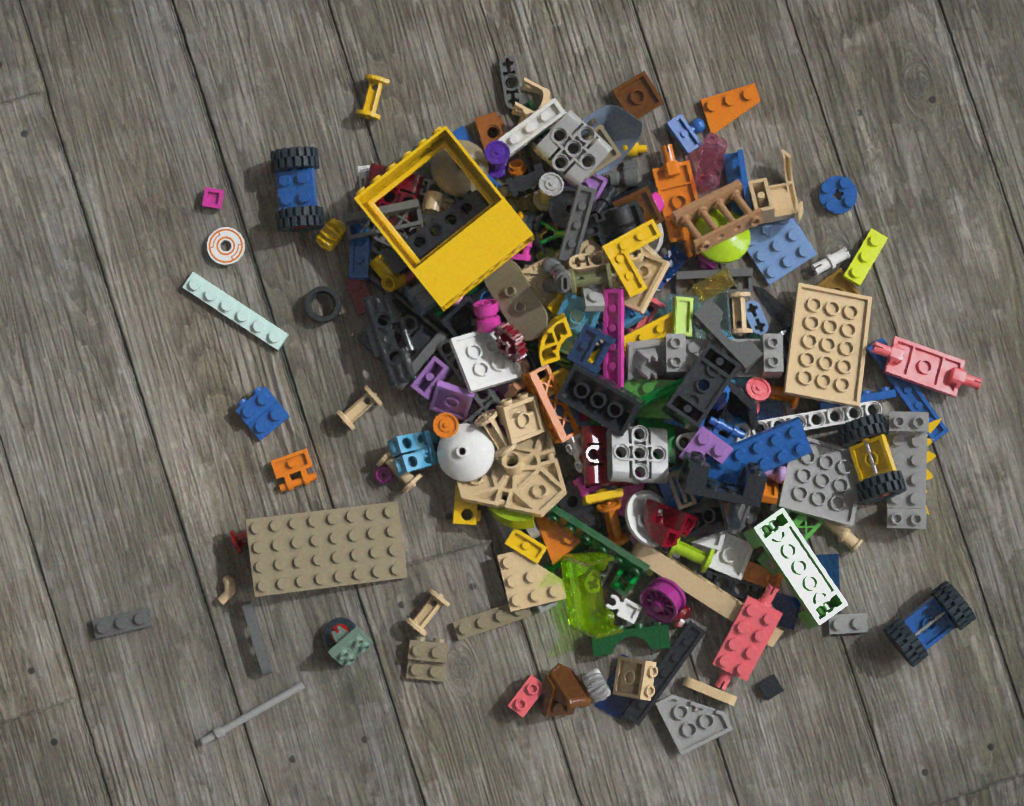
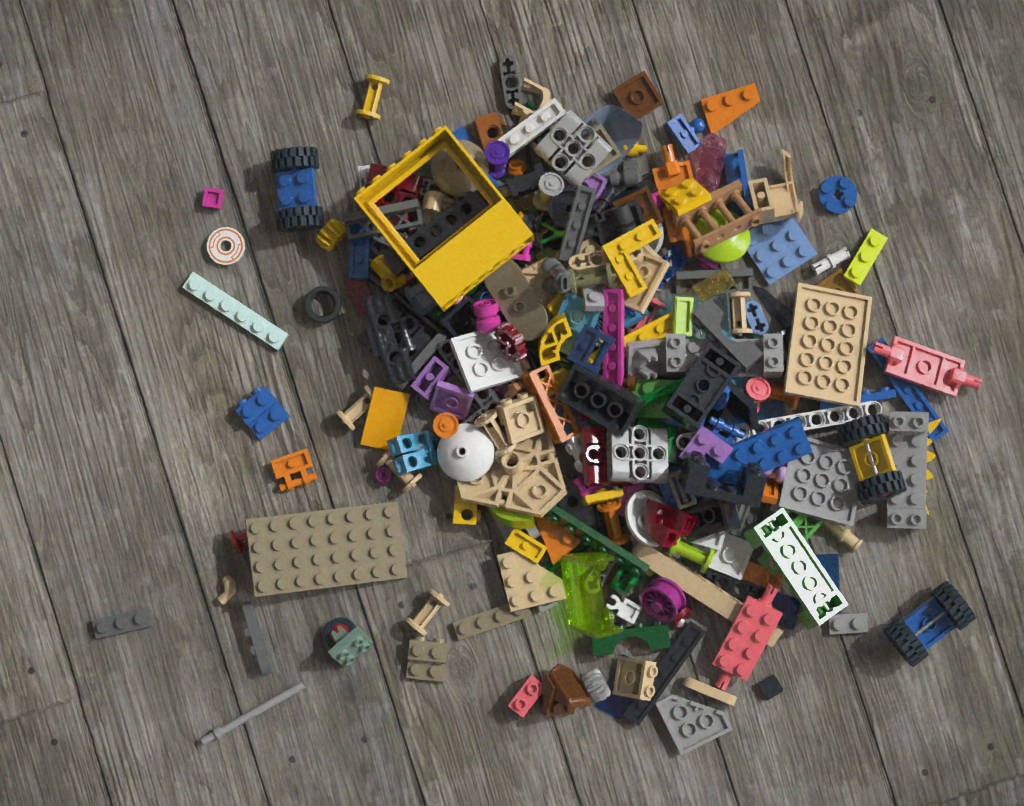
(384, 417): none -> light orange sticker
(630, 383): none -> reddish brown plate
(685, 196): none -> yellow plate

